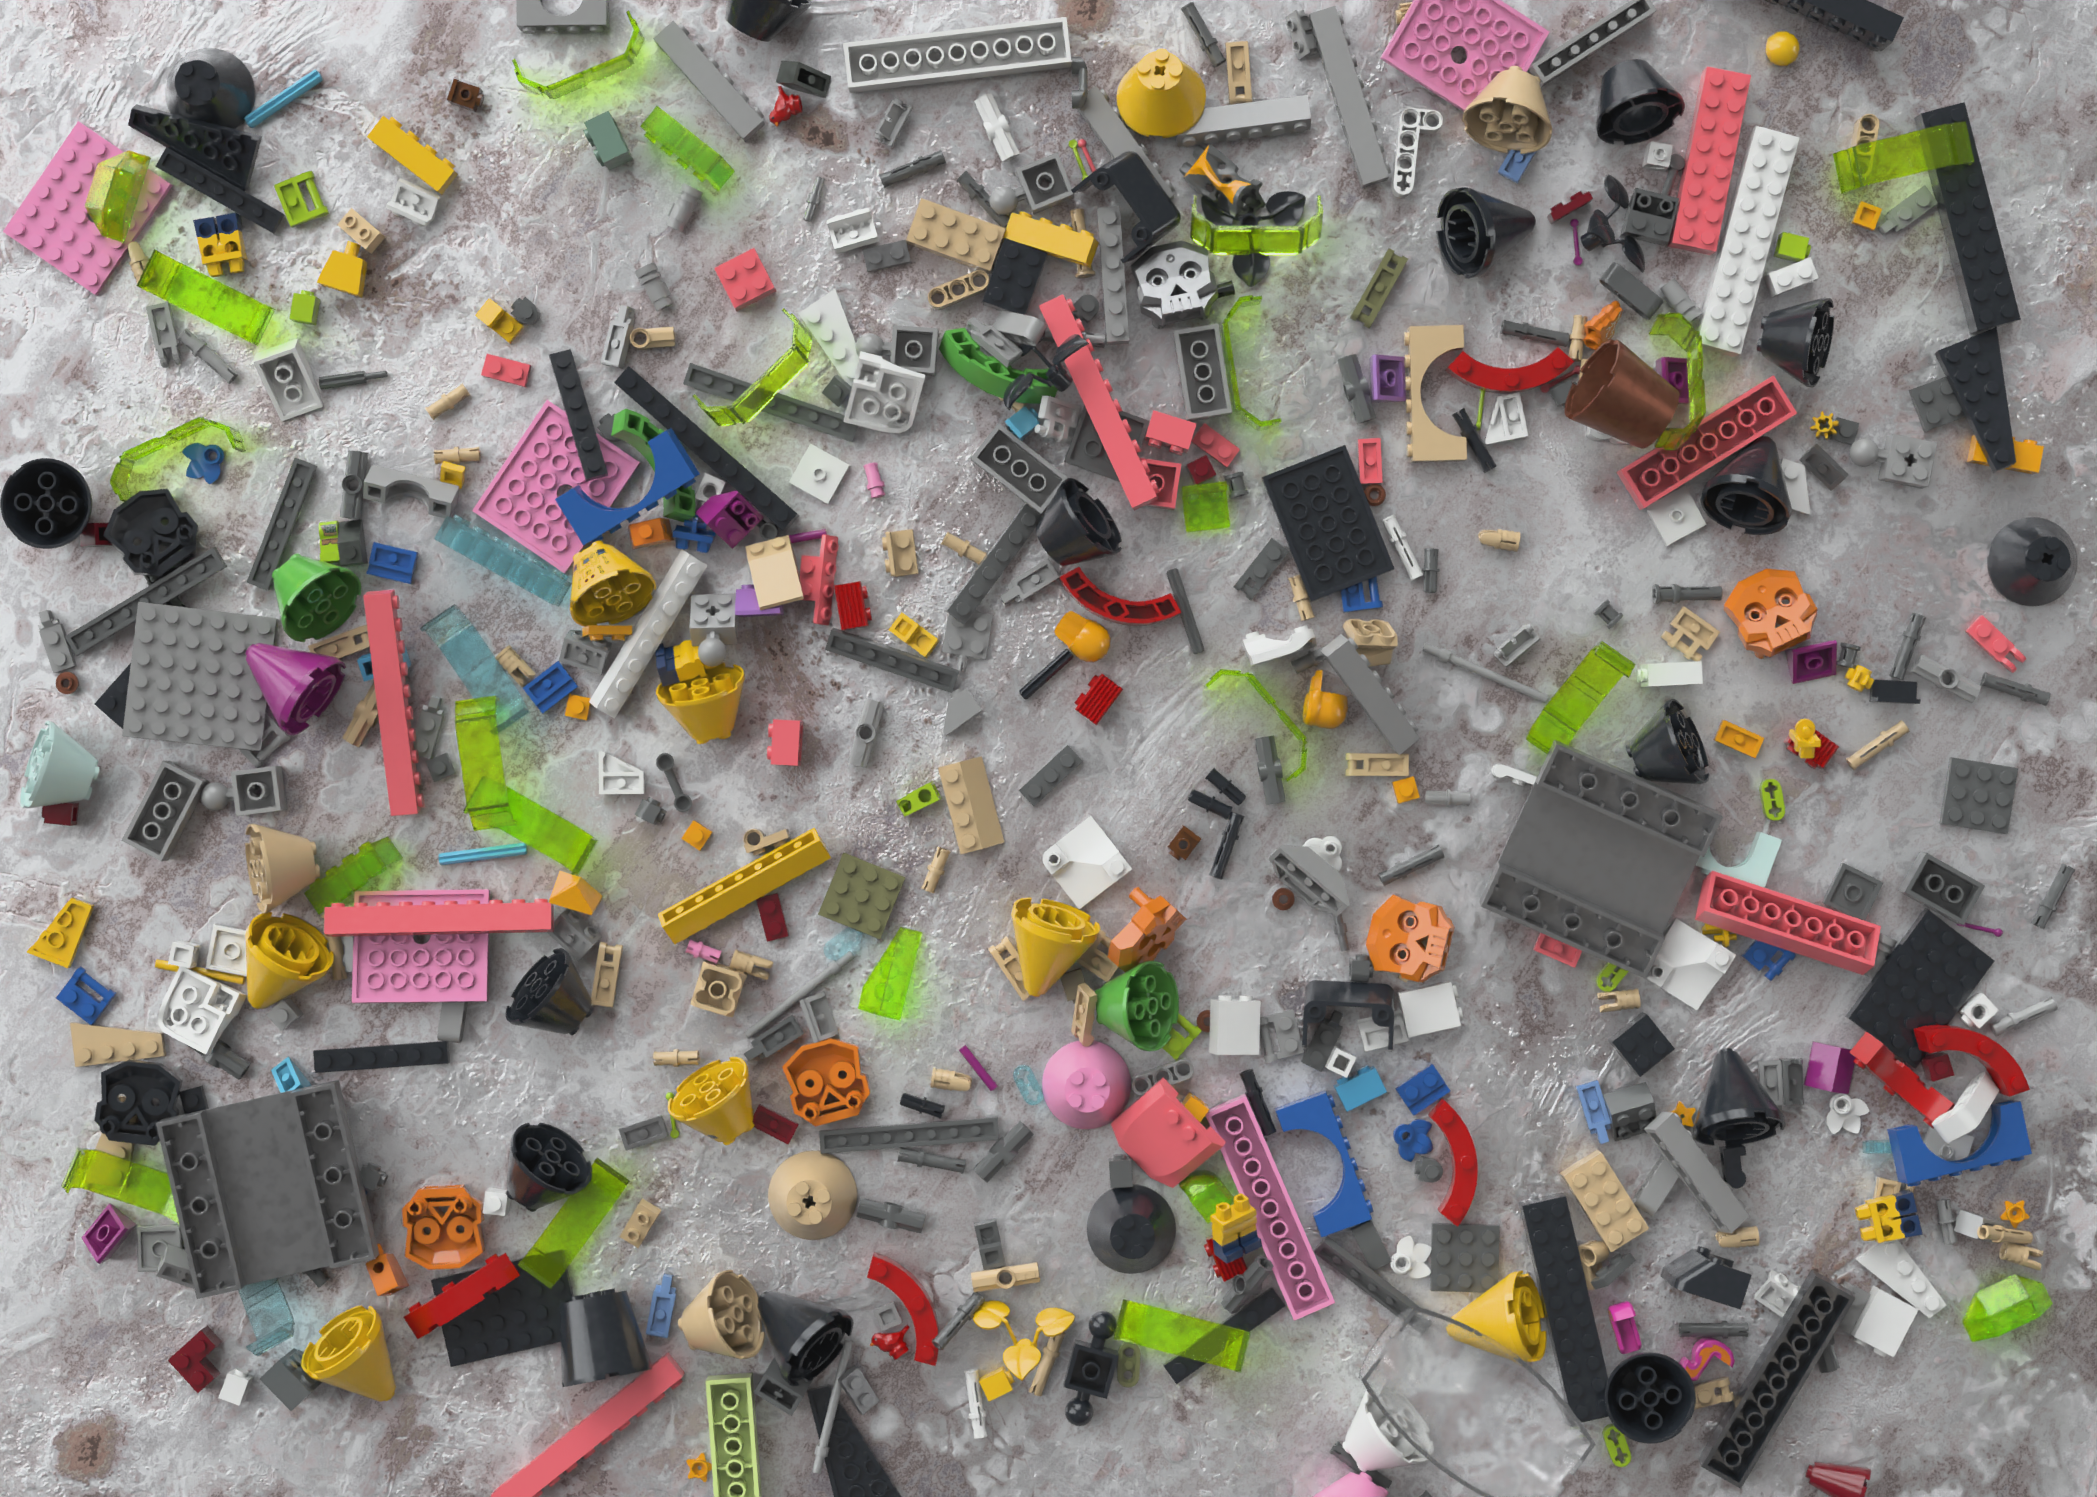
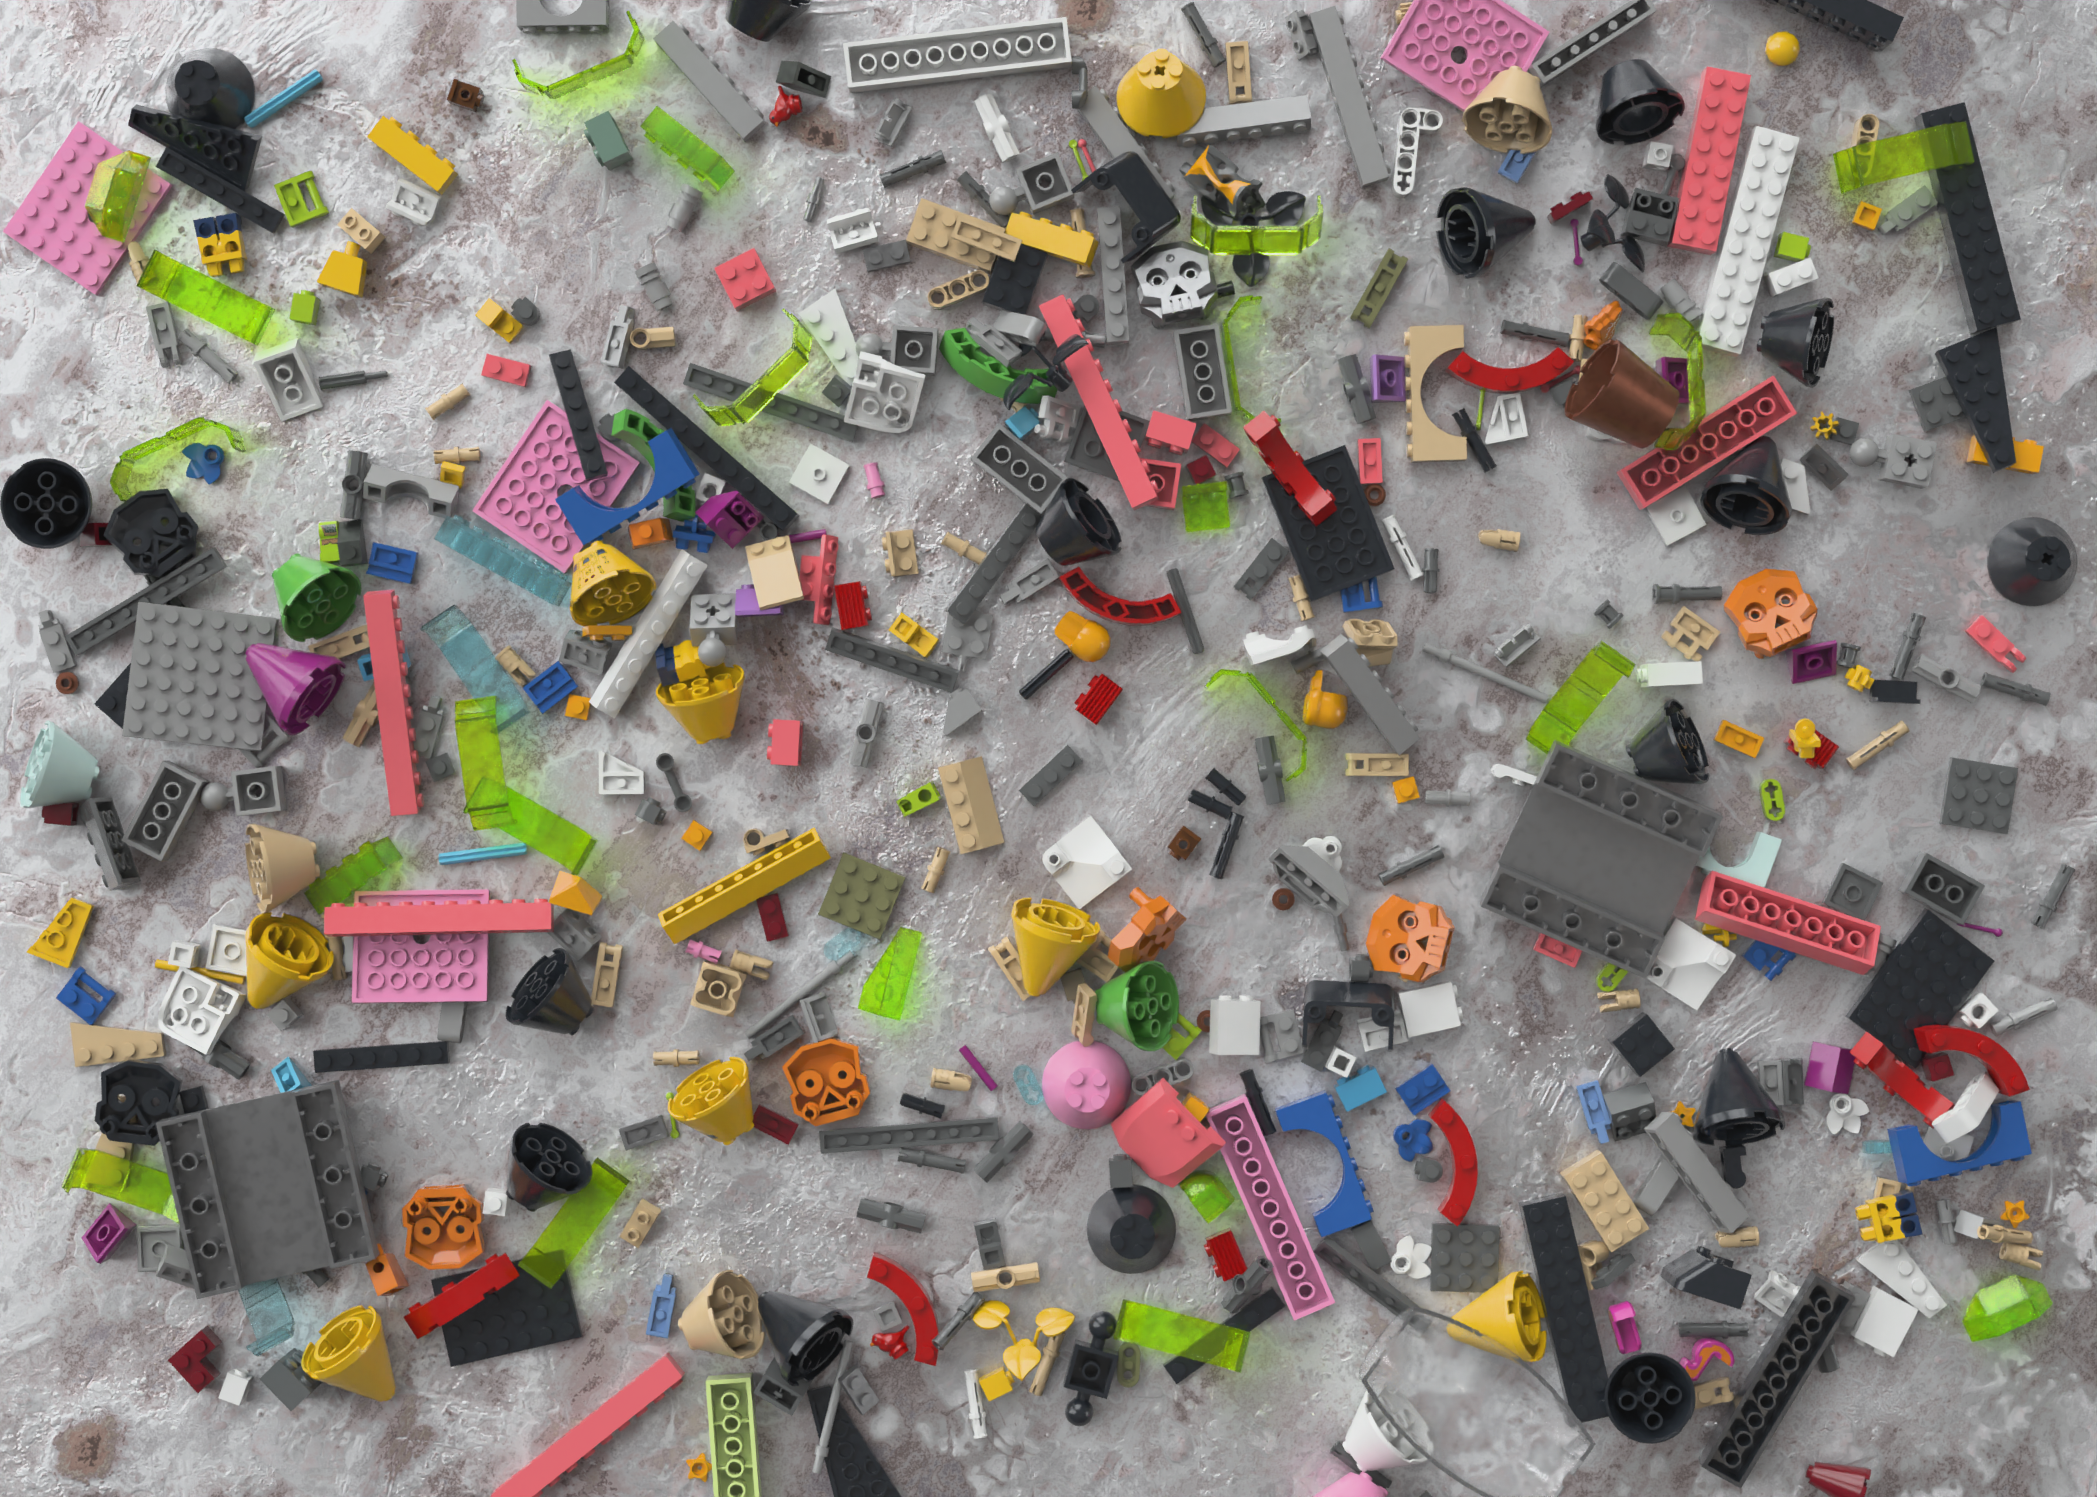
(106, 836): none -> dark grey slope
(282, 523): dark grey plate -> none
(600, 1338): black cone -> none
(816, 1176): tan cone -> none
(986, 238): none -> tan plate
(1234, 1229): yellow hips -> none
(1288, 468): none -> red brick
(1611, 1447): lime beam -> none

